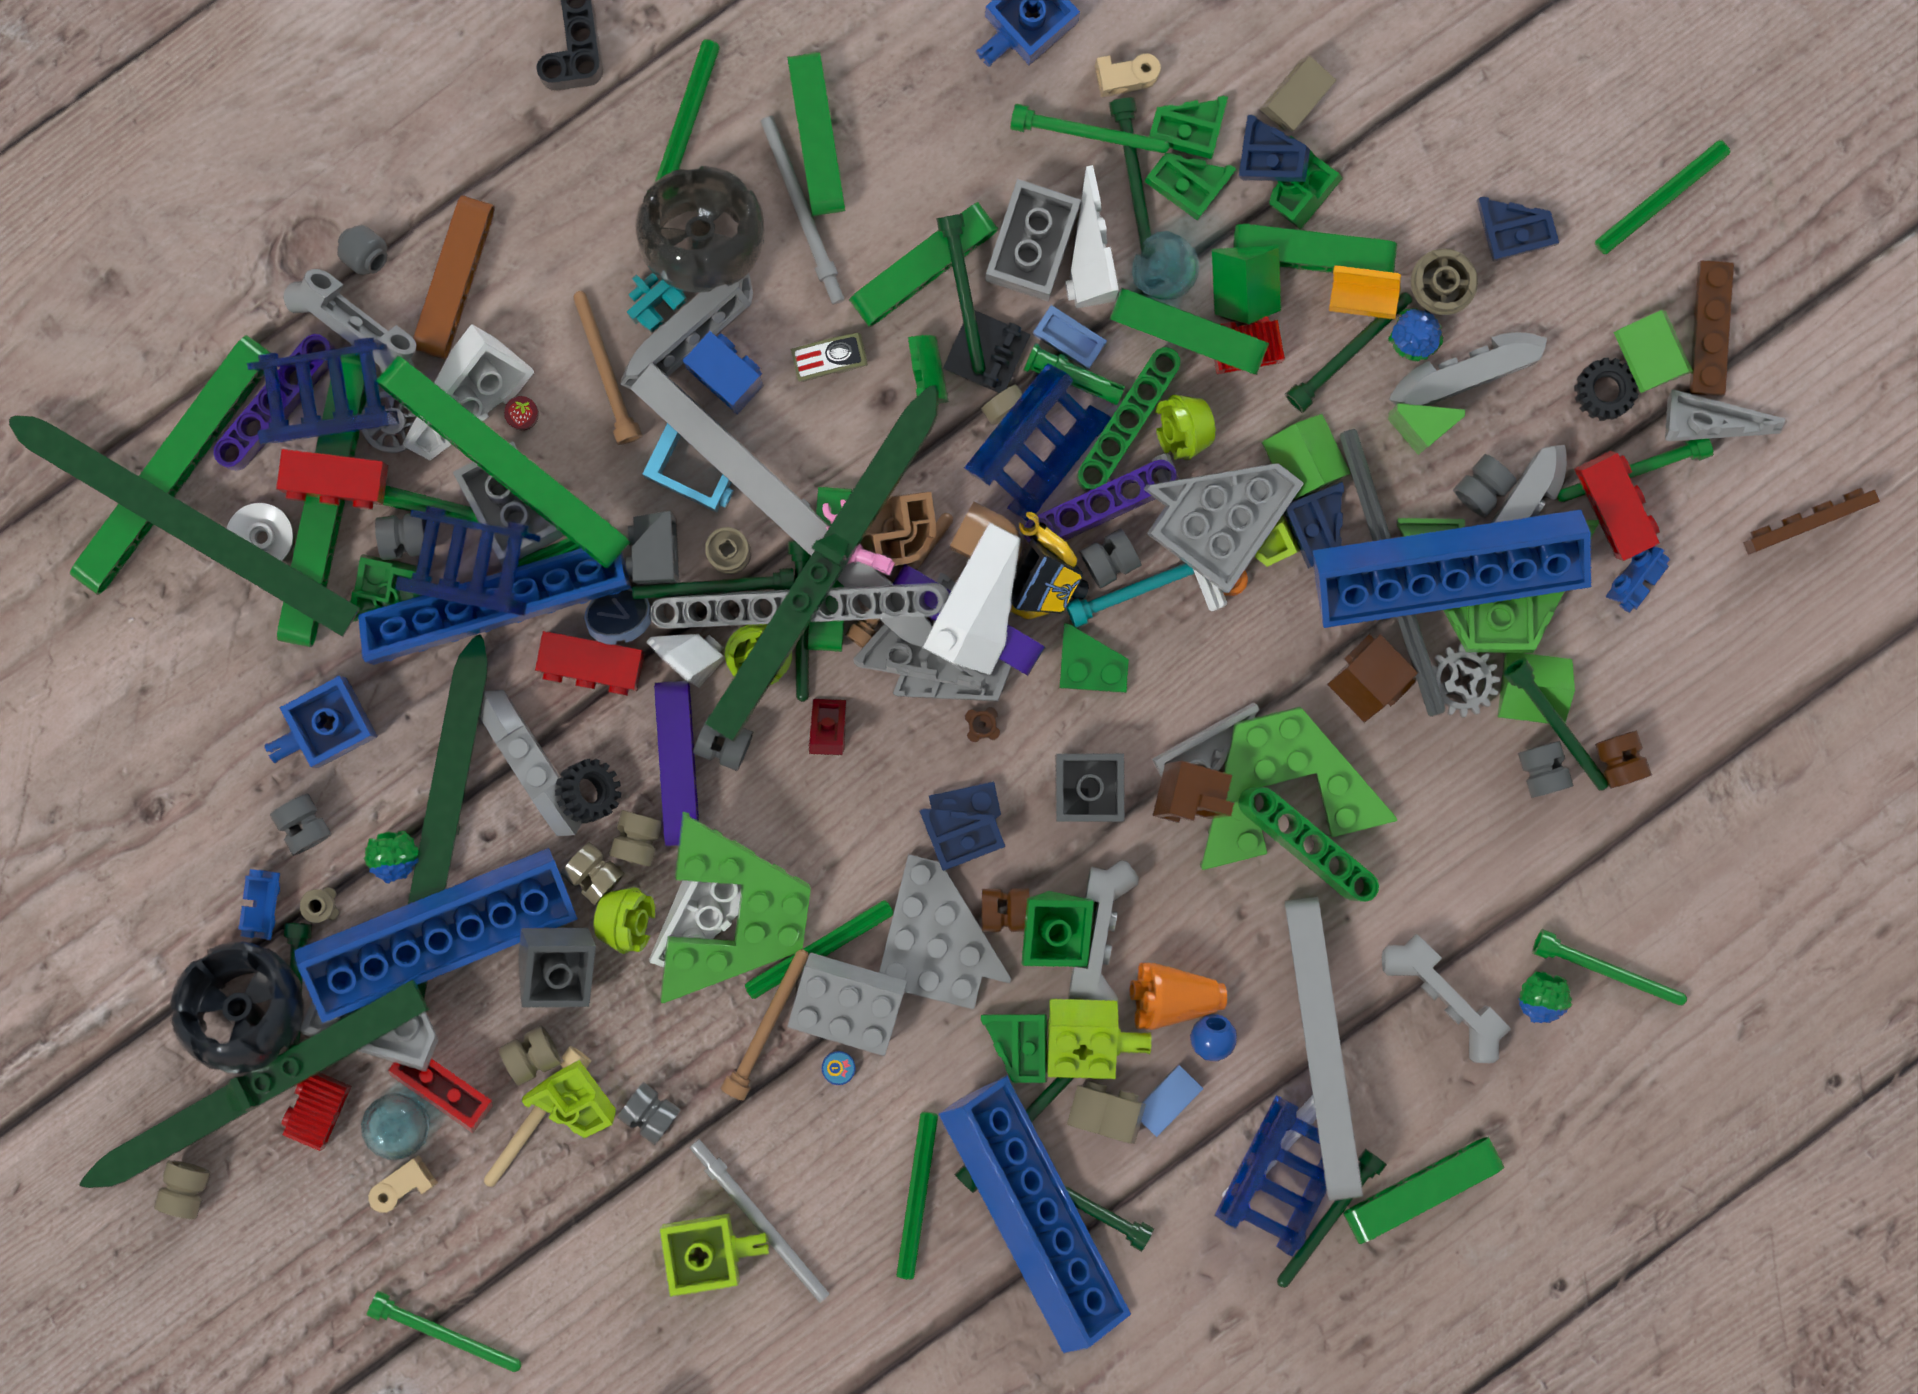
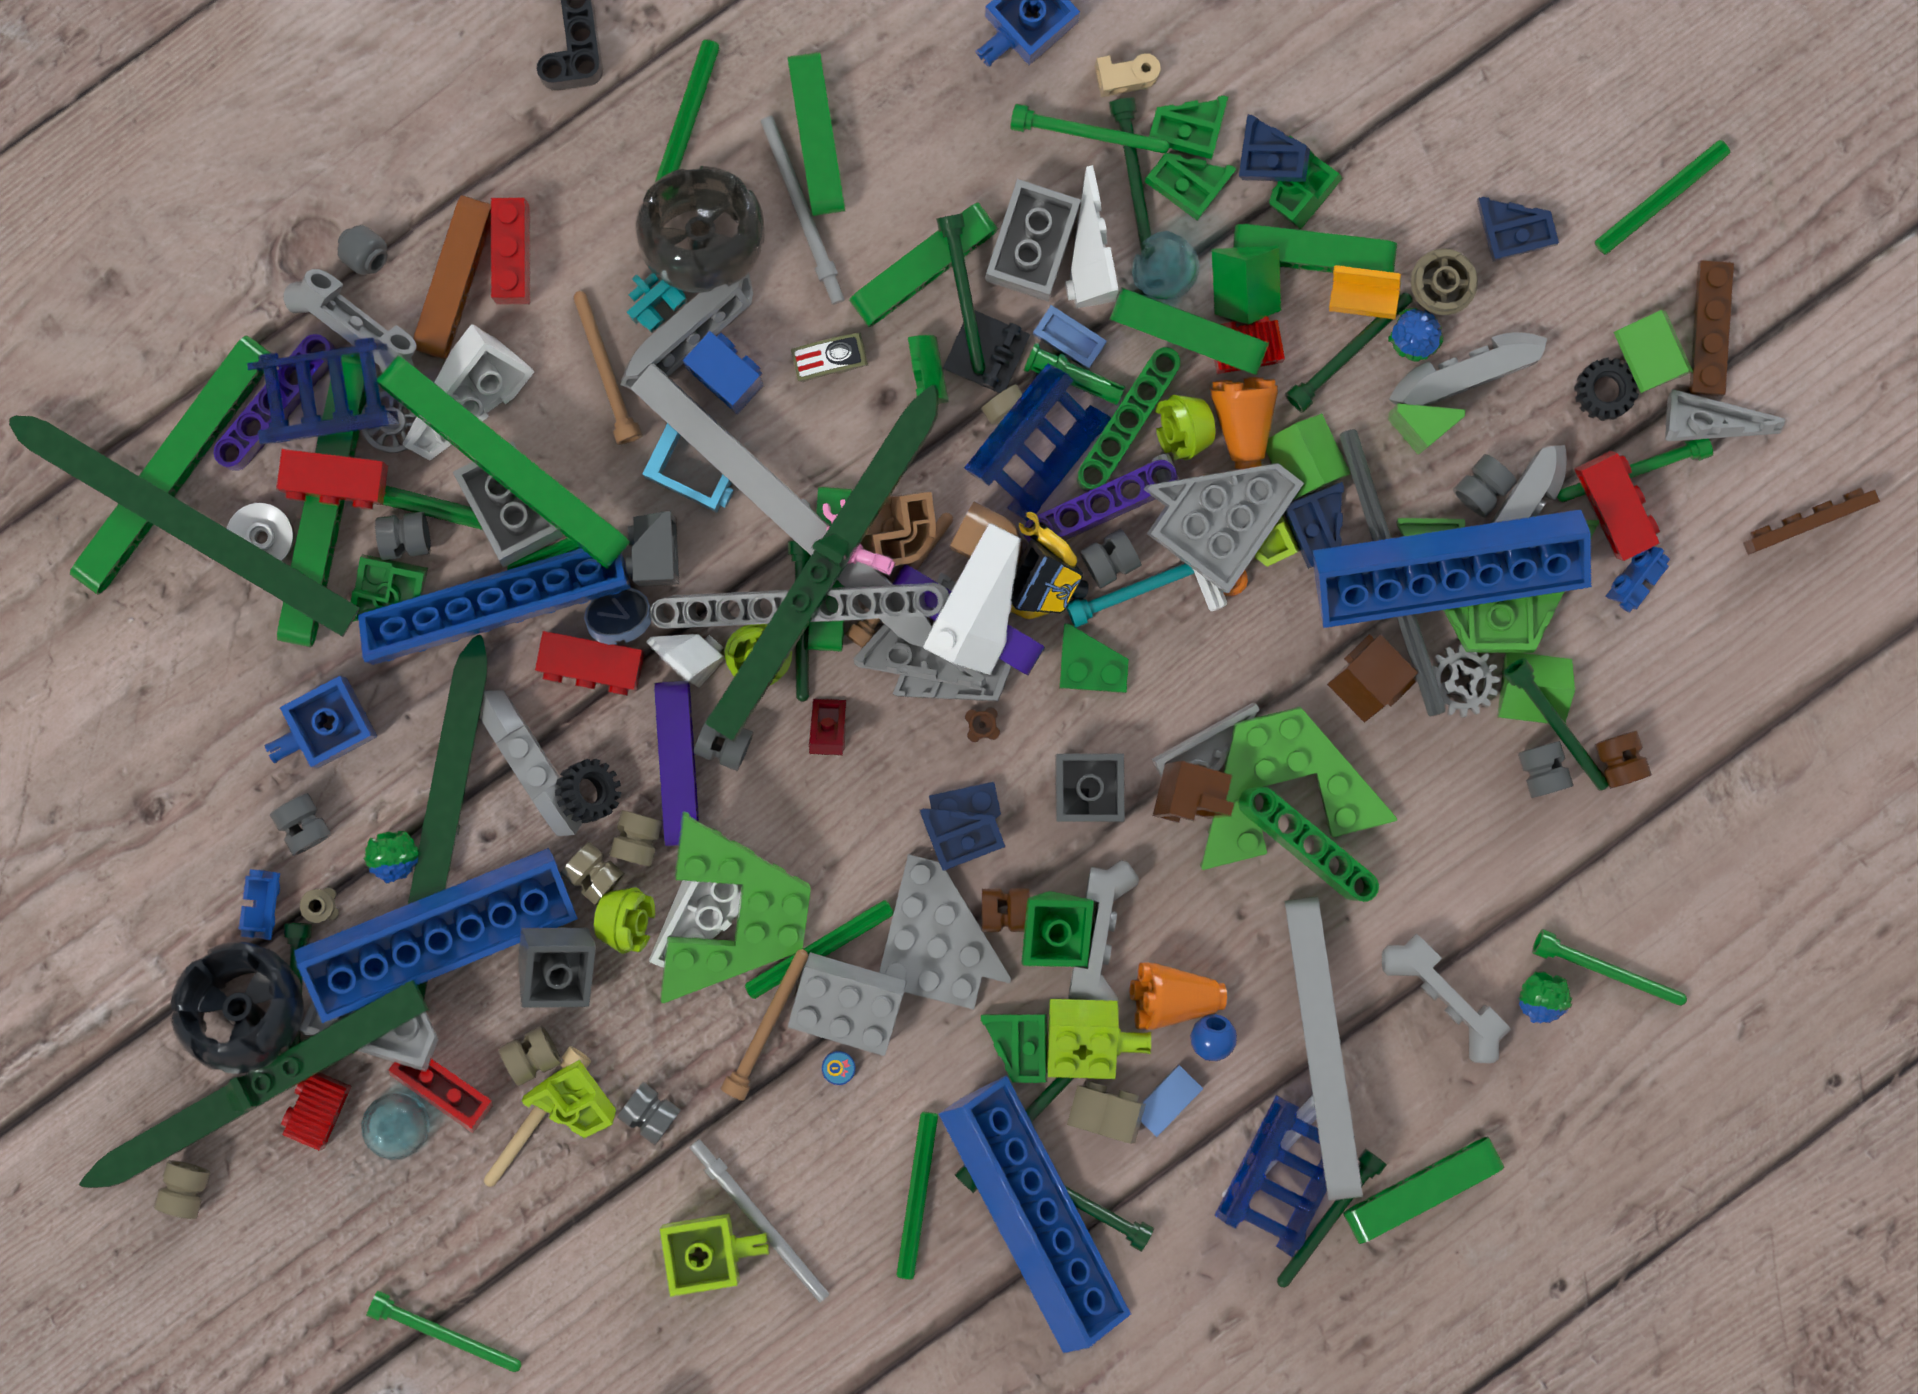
(390, 1191): tan leg -> none
(475, 592): clear blue fence -> none
(510, 251): none -> red brick
(521, 413): tile -> none
(728, 550): dark tan wheel -> none
(779, 581): dark green piece -> none
(1245, 417): none -> orange cone
(1298, 94): dark tan hinge -> none

